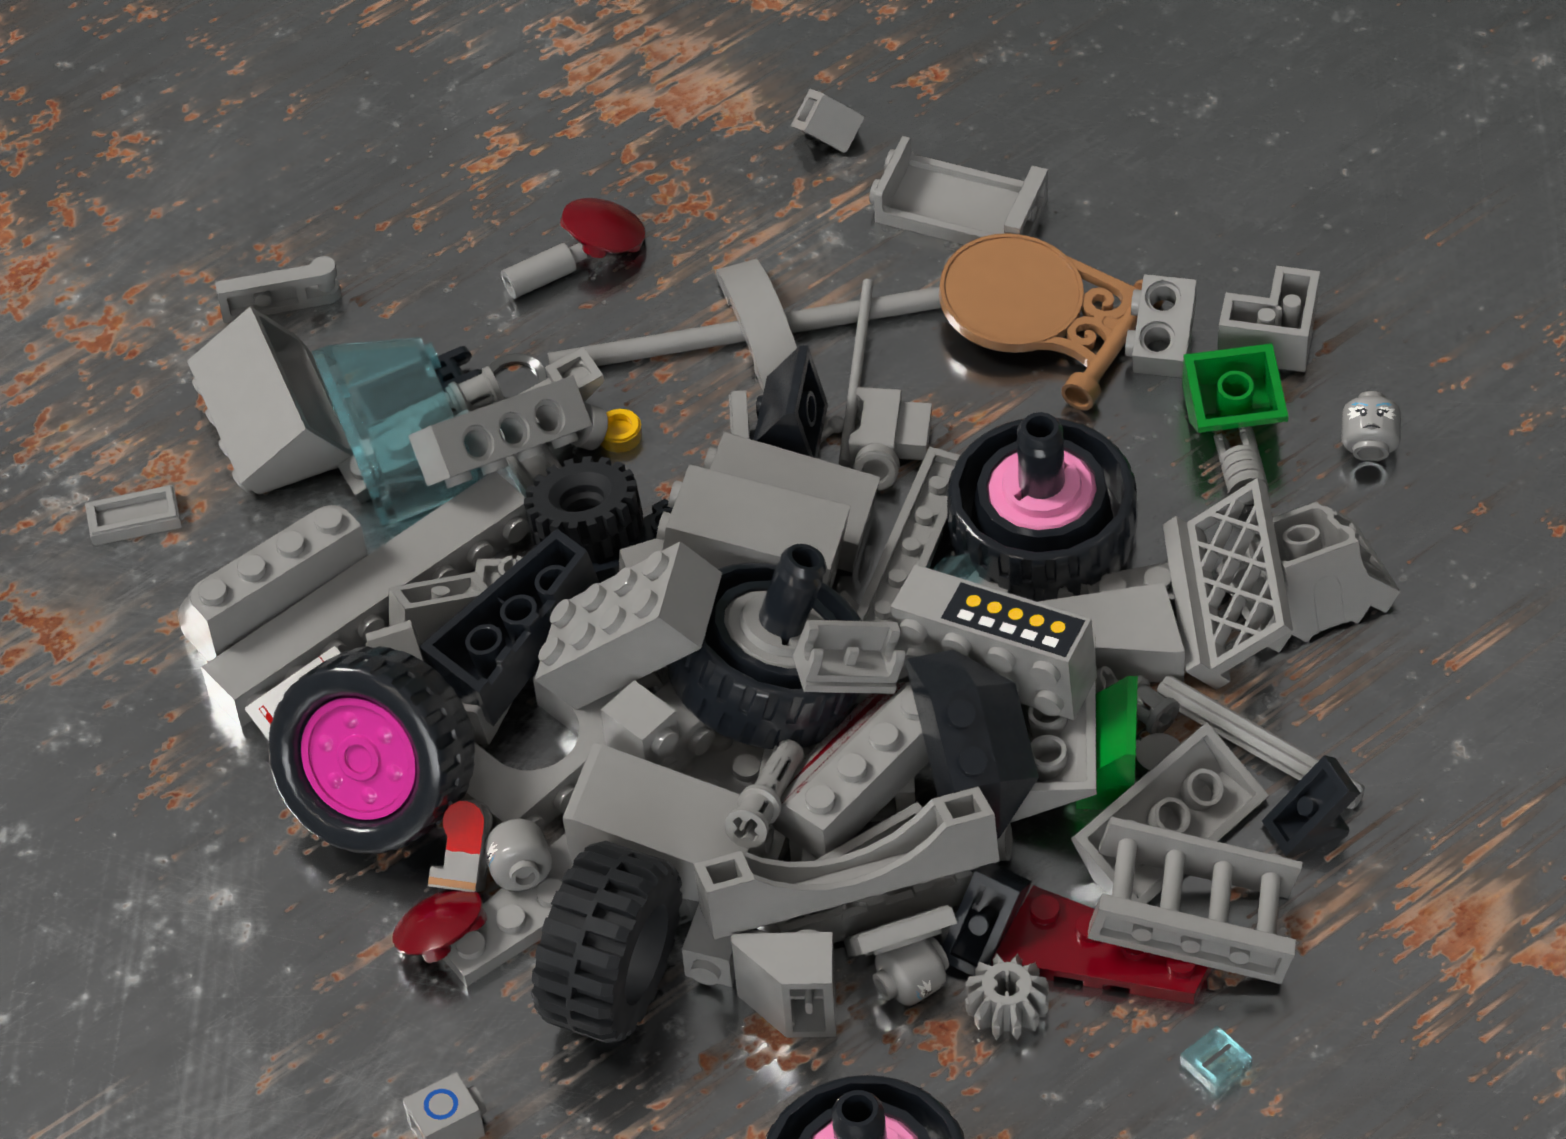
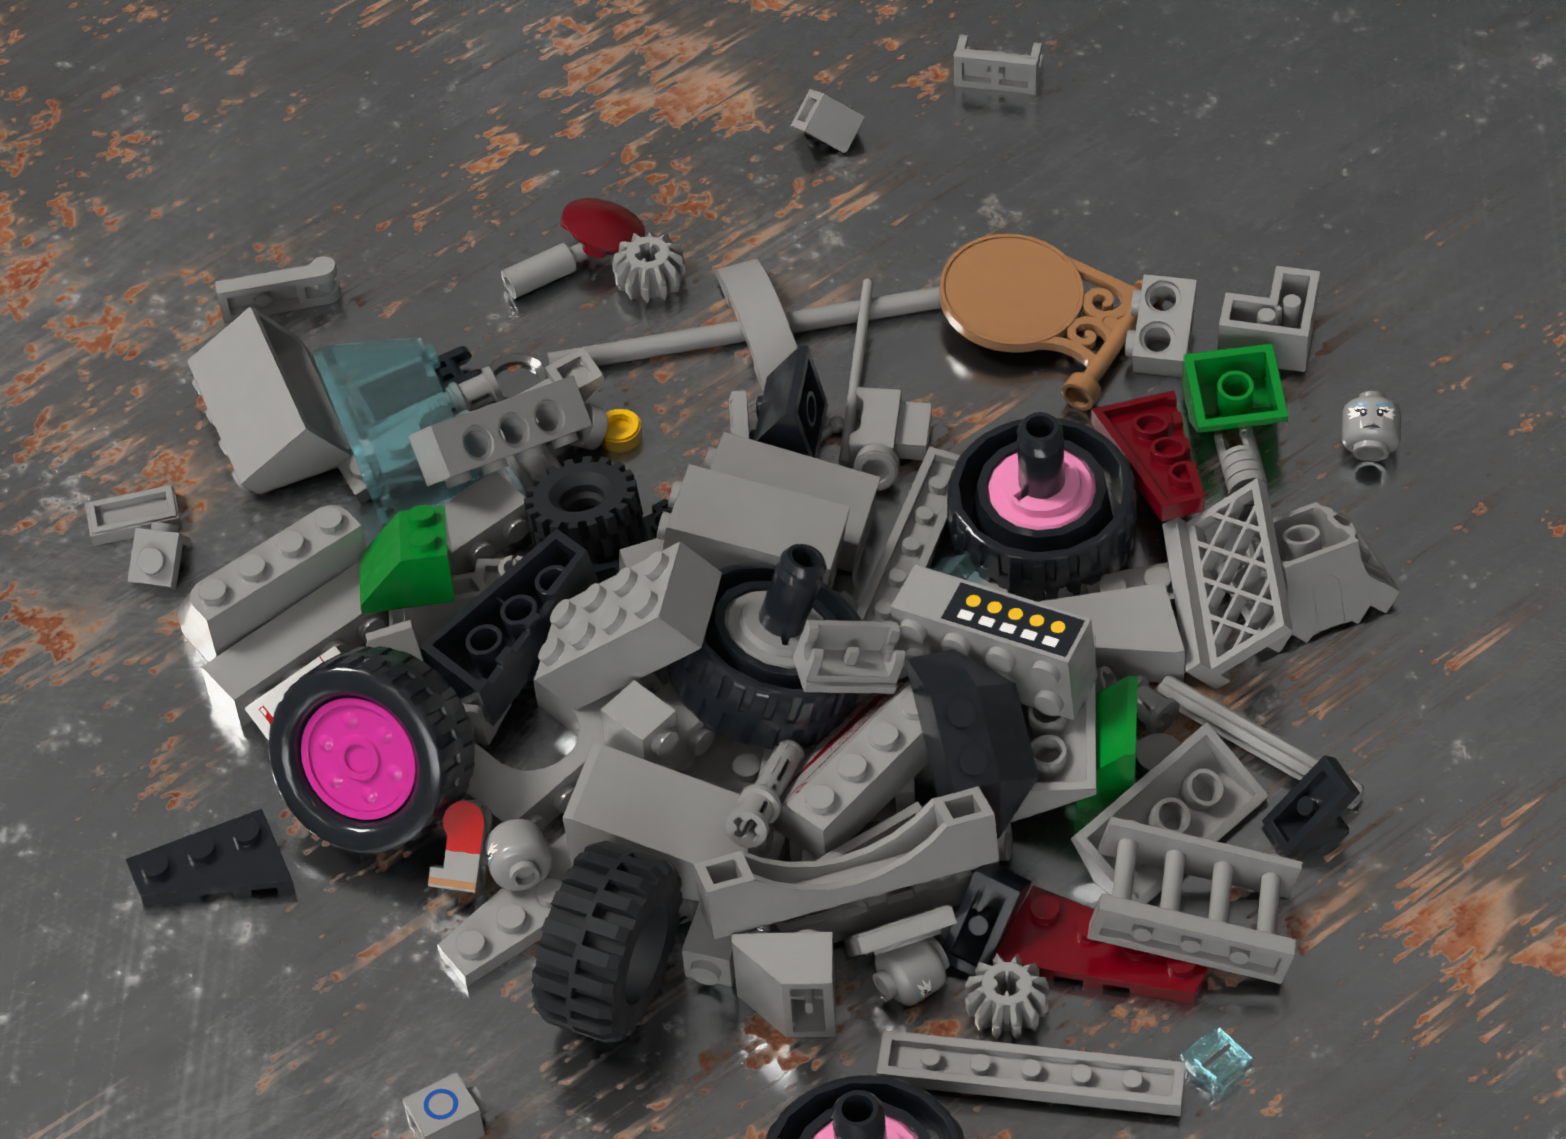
(157, 555): none -> light grey bracket
(220, 859): none -> black wing
(408, 562): none -> green slope
(439, 922): dark red dish -> none
(649, 267): none -> light grey gear
(955, 199): light grey panel -> none
(997, 69): none -> light grey hinge
(1033, 1072): none -> light grey plate
(1159, 453): none -> dark red wing

